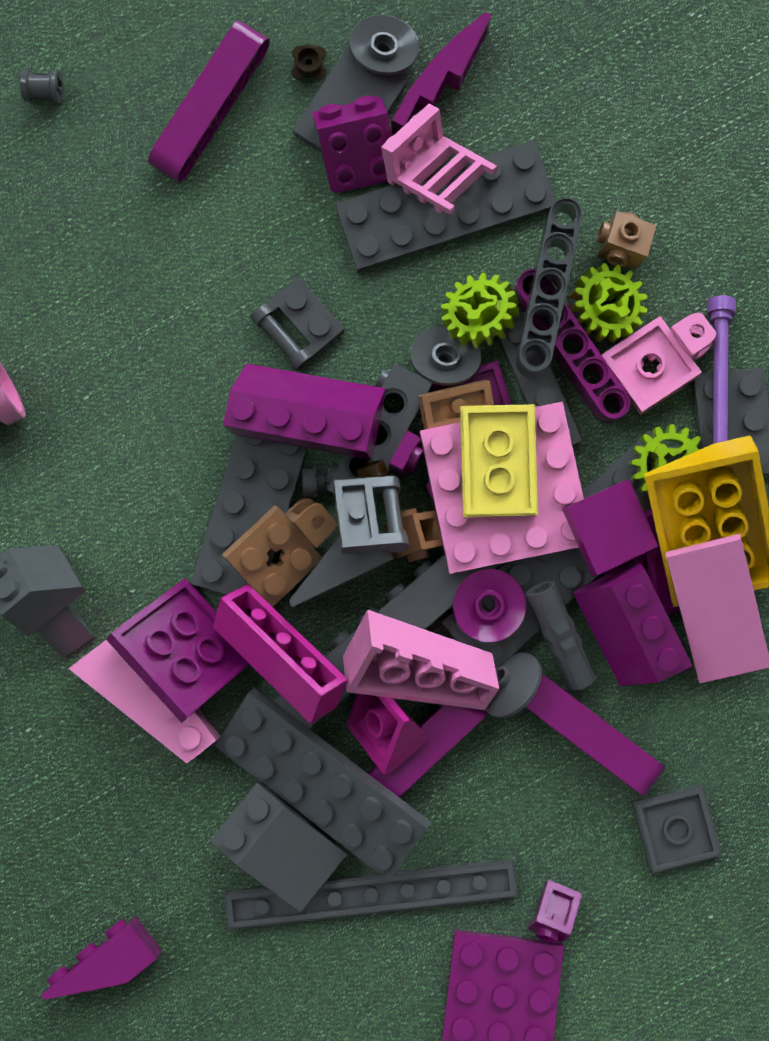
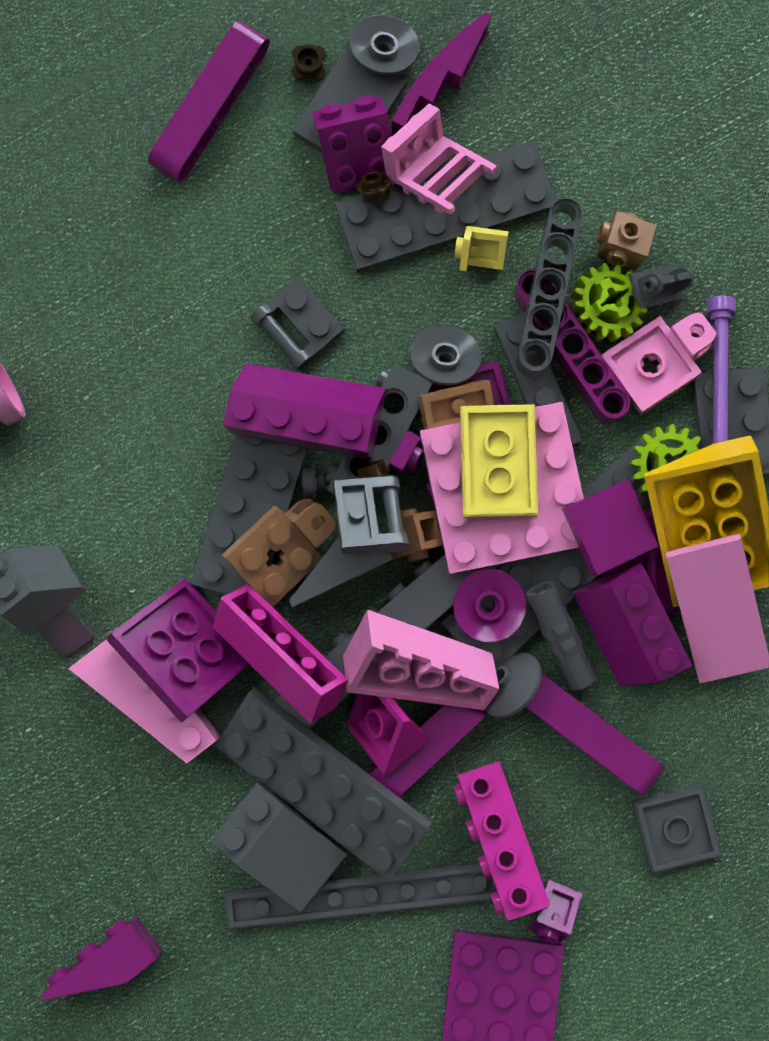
(41, 85): dark grey bush -> none
(374, 187): none -> dark brown plate
(480, 309): lime gear -> none
(481, 248): none -> light yellow bracket
(503, 842): none -> dark pink brick
(660, 285): none -> dark grey hinge

